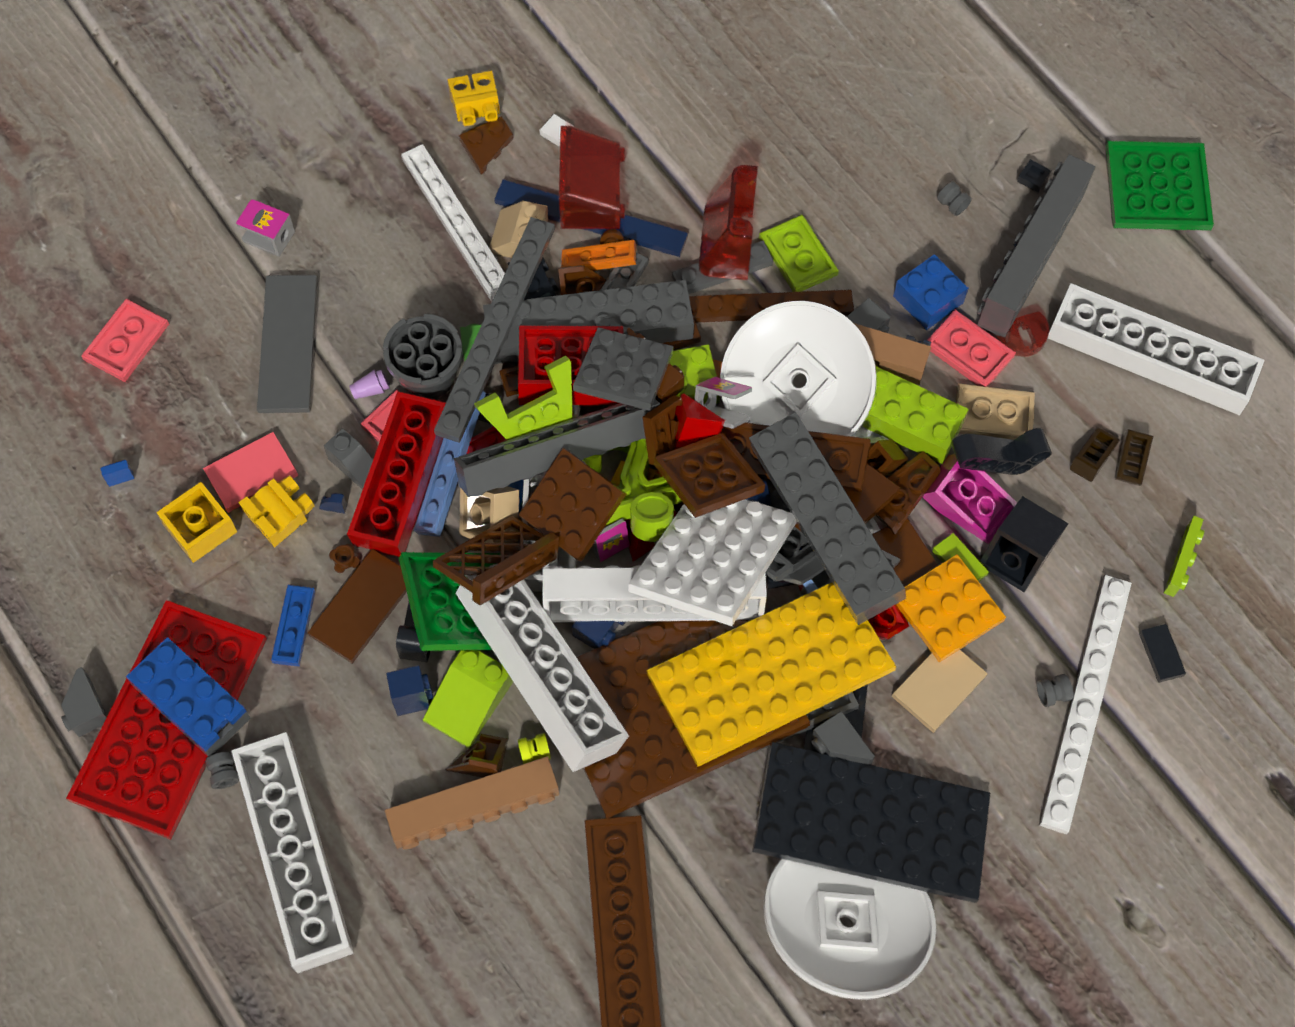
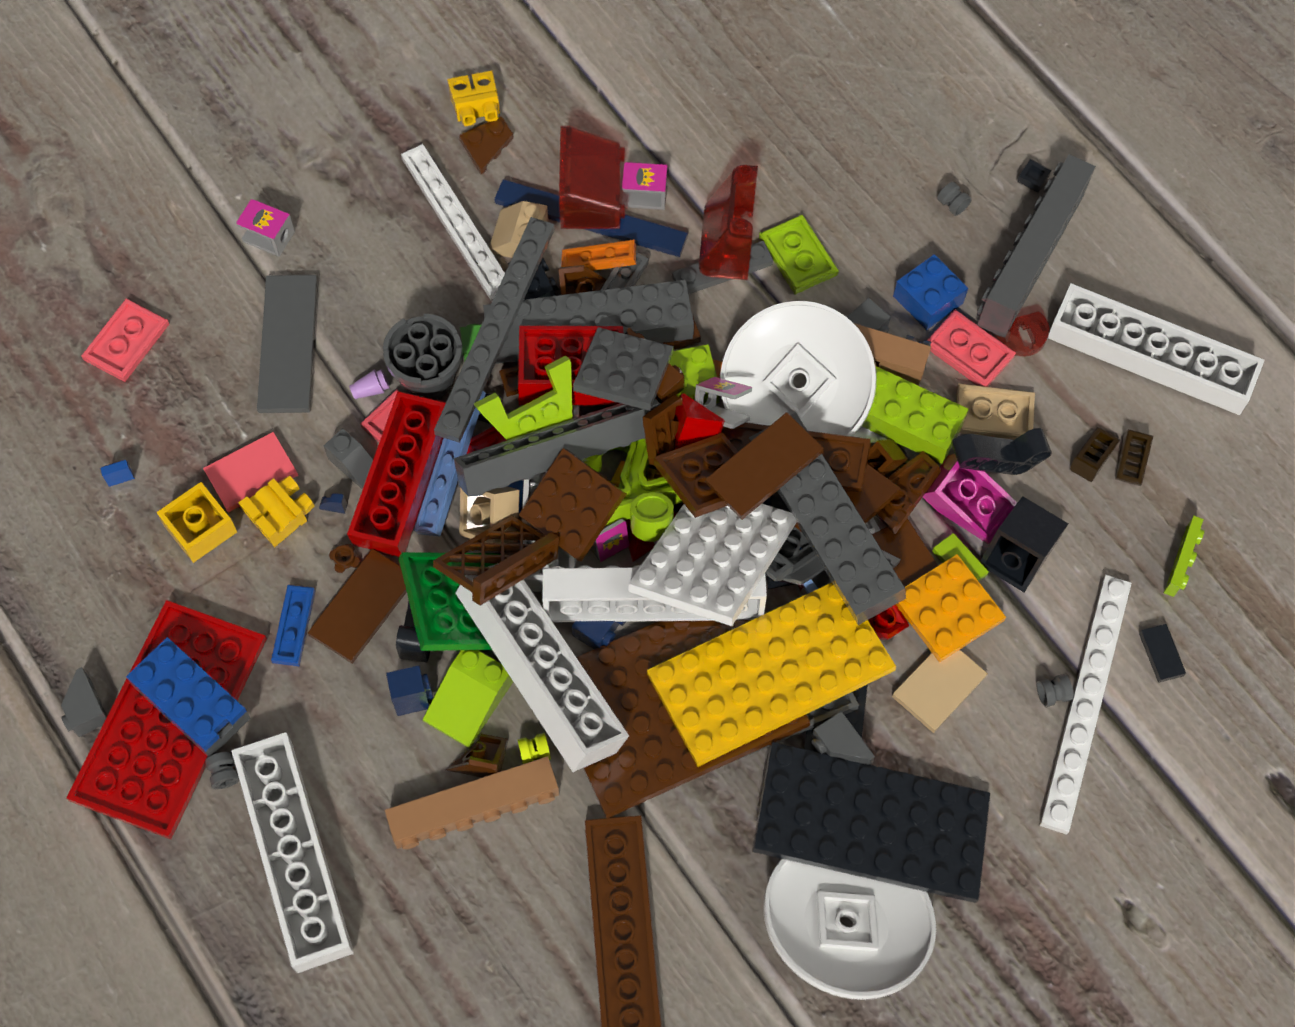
(552, 129): white tile -> none
(611, 235): reddish brown plate -> none
(644, 185): none -> piece
(744, 306): reddish brown plate -> none
(764, 465): none -> reddish brown tile
(1159, 185): green plate -> none

